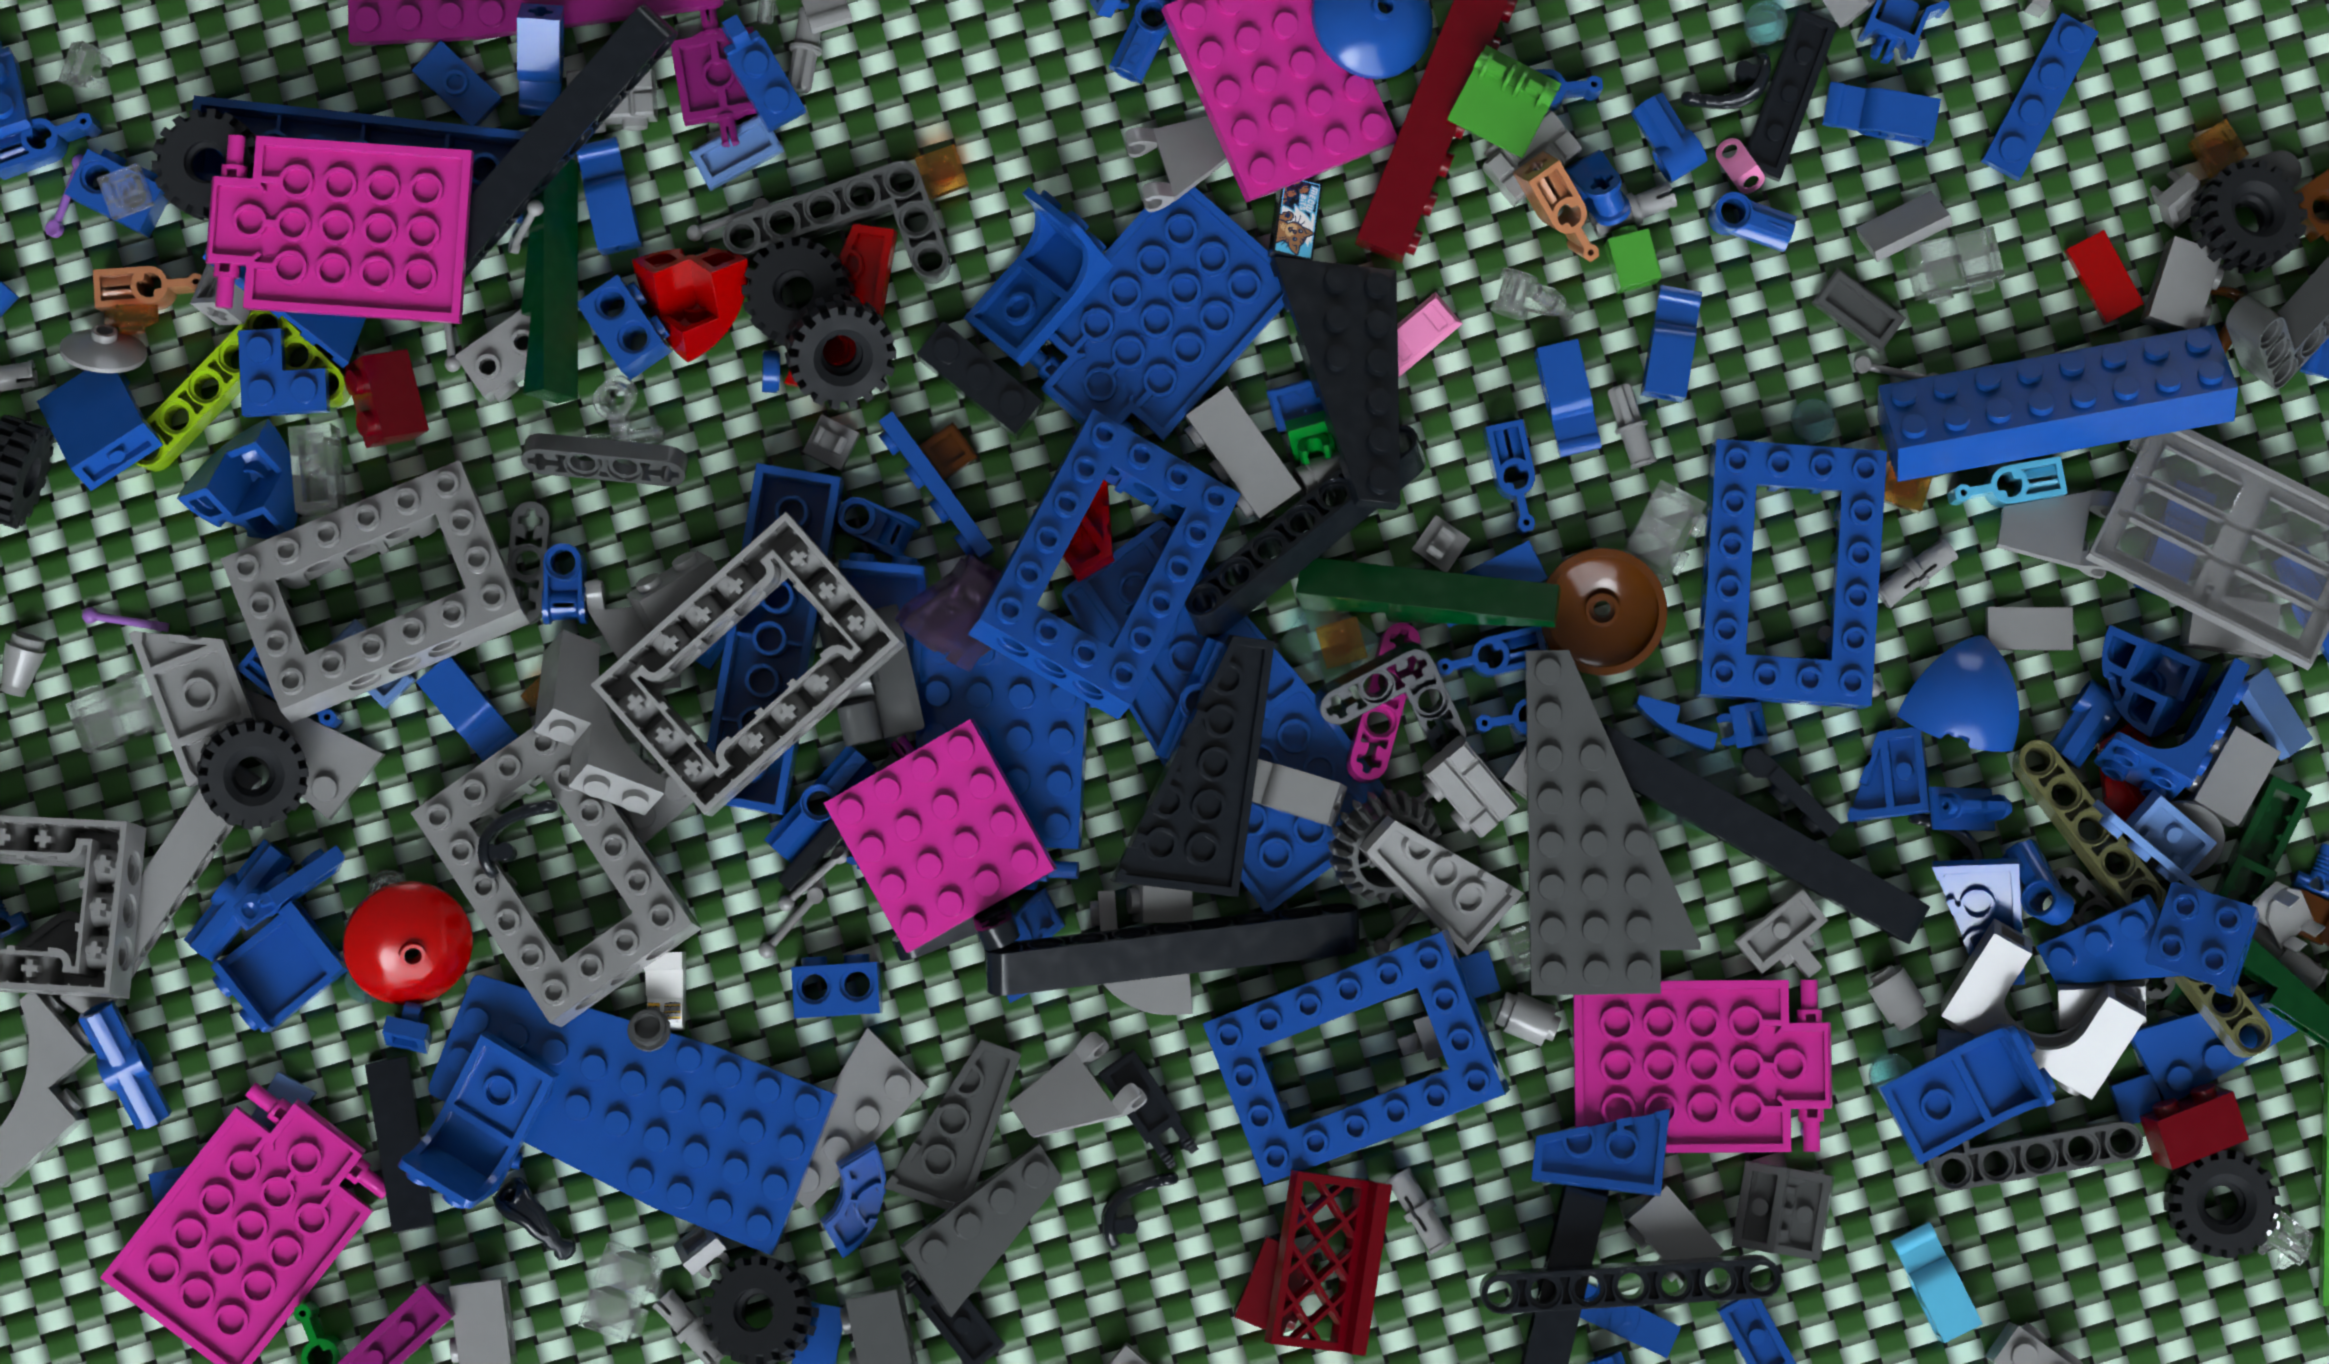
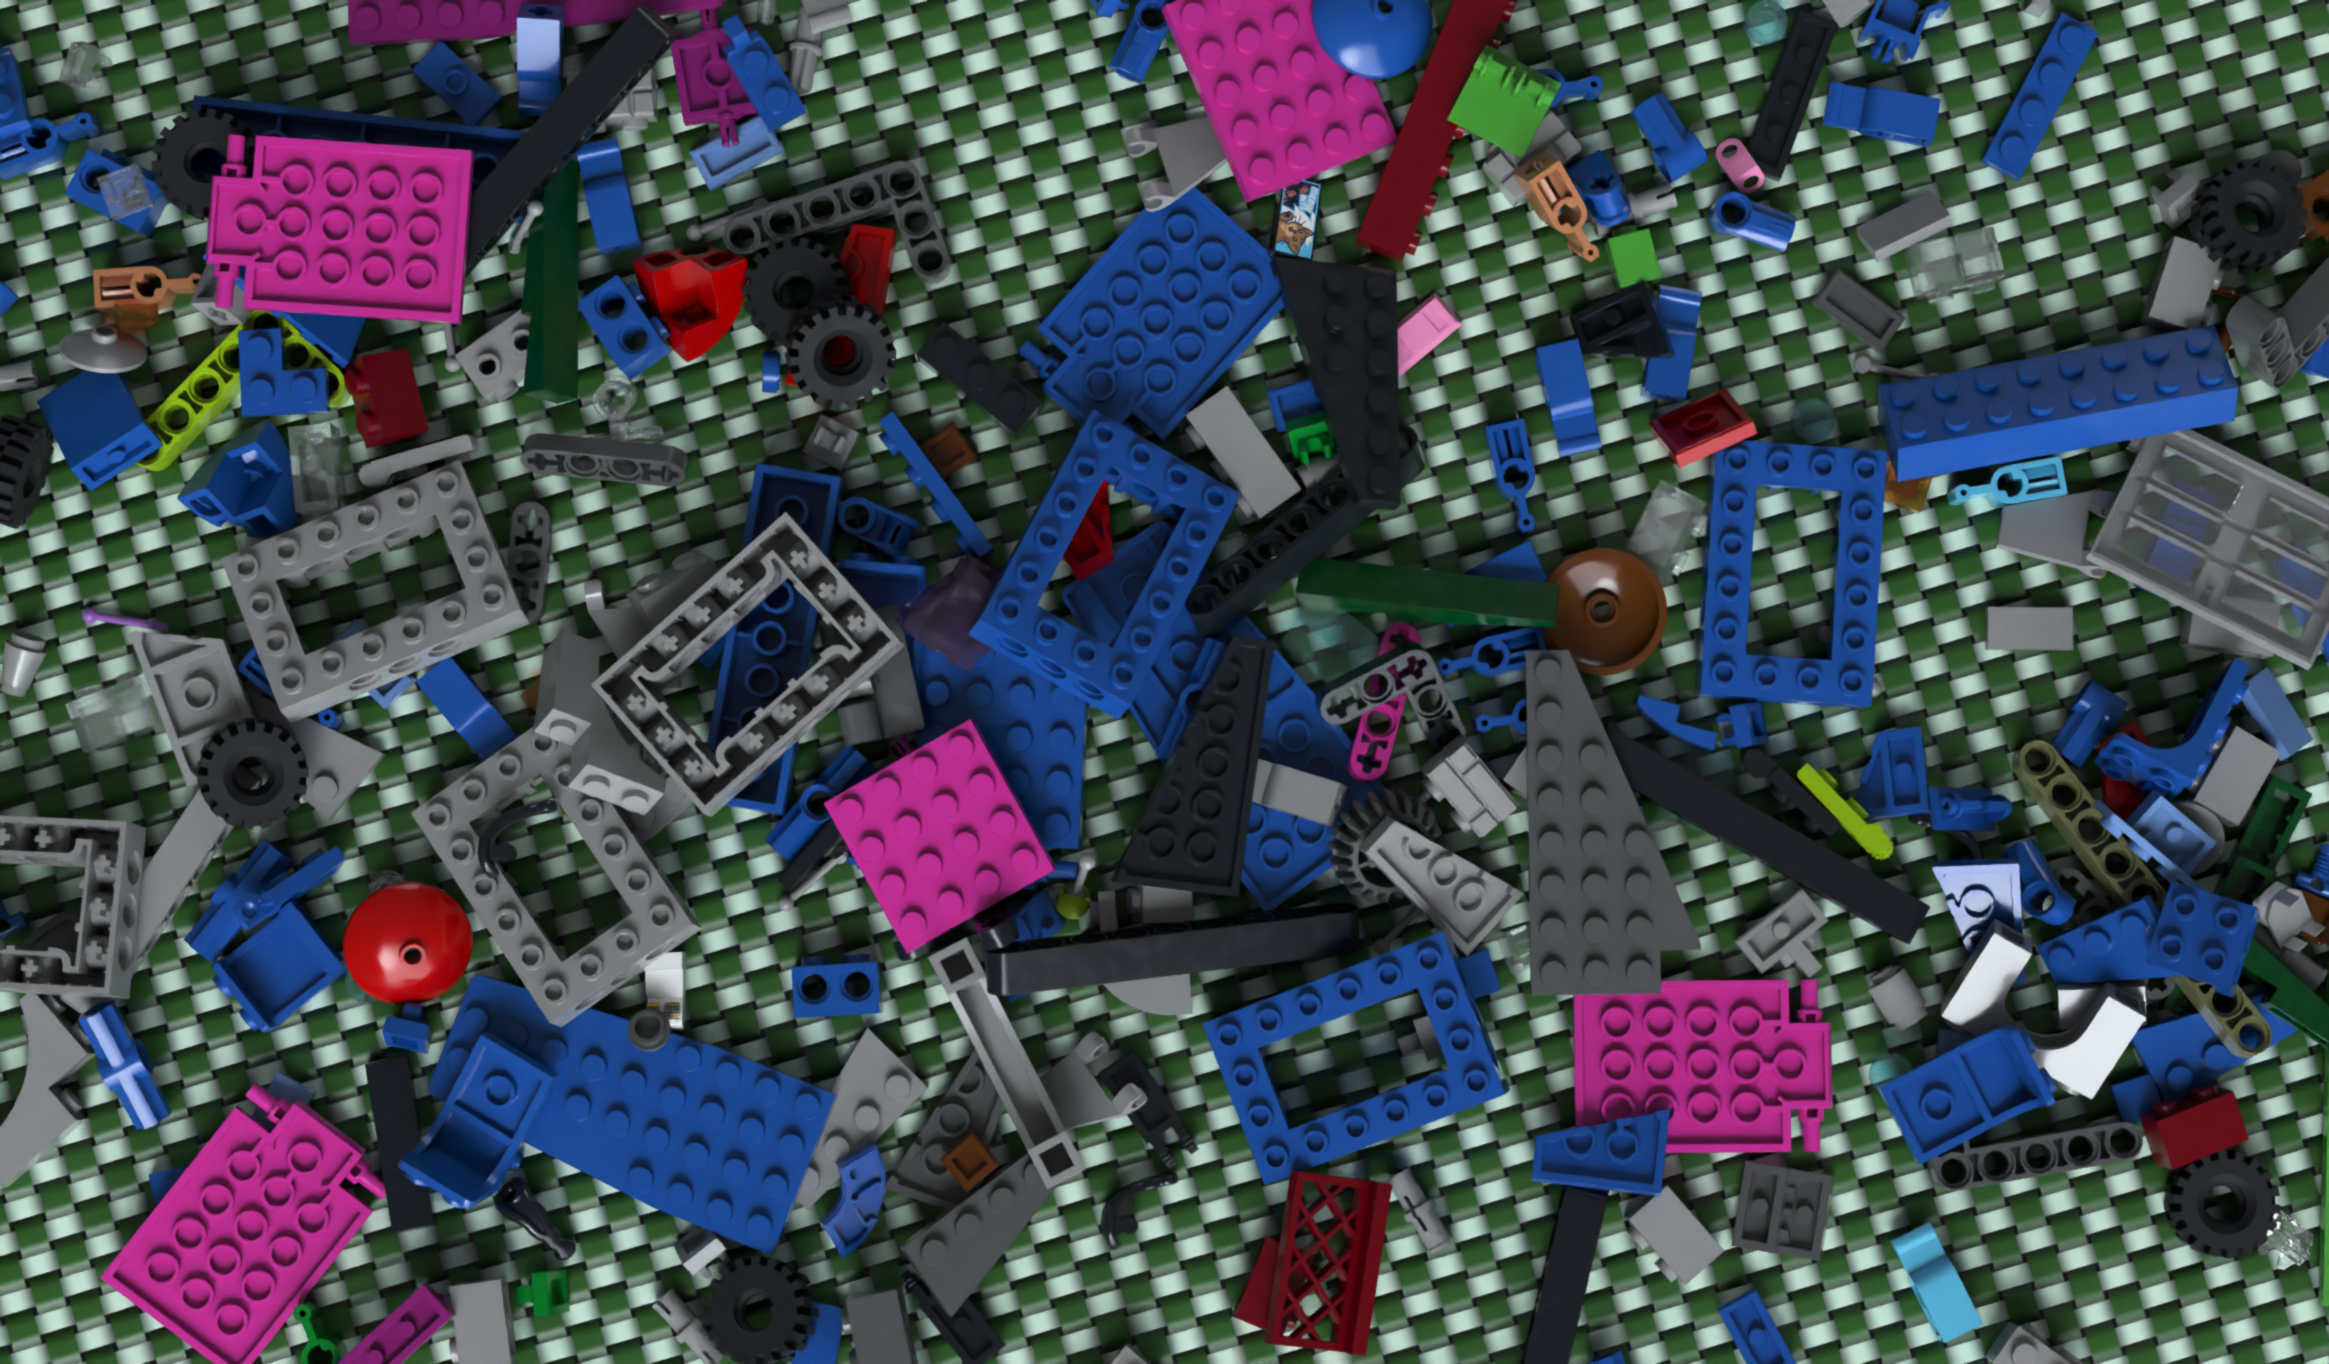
(55, 227): medium lavender hinge -> none
(416, 461): none -> light grey hinge
(546, 1292): none -> green tile
(564, 588): blue piece -> none
(620, 1292): clear piece -> none
(814, 896): light grey hinge -> none
(941, 172): clear orange plate -> none
(969, 1161): none -> reddish brown tile
(1007, 1063): none -> light grey arch
(1042, 283): blue bracket -> none
(1078, 898): none -> lime hinge
(1341, 643): clear orange plate -> none
(1440, 544): light grey tile -> none
(1523, 294): clear piece -> none
(1527, 1018): light grey brick -> none
(1623, 326): none -> black wing
(1631, 426): light grey axle -> none
(1634, 1325): blue piece -> none
(1649, 1293): black beam -> none
(1702, 427): none -> red tile
(1745, 72): black piece -> none
(1848, 814): none -> lime hinge
(1916, 572): light grey pin -> none
(1966, 696): blue brick -> none
(2104, 277): red tile -> none
(2149, 680): blue brick -> none
(2218, 148): clear orange plate -> none

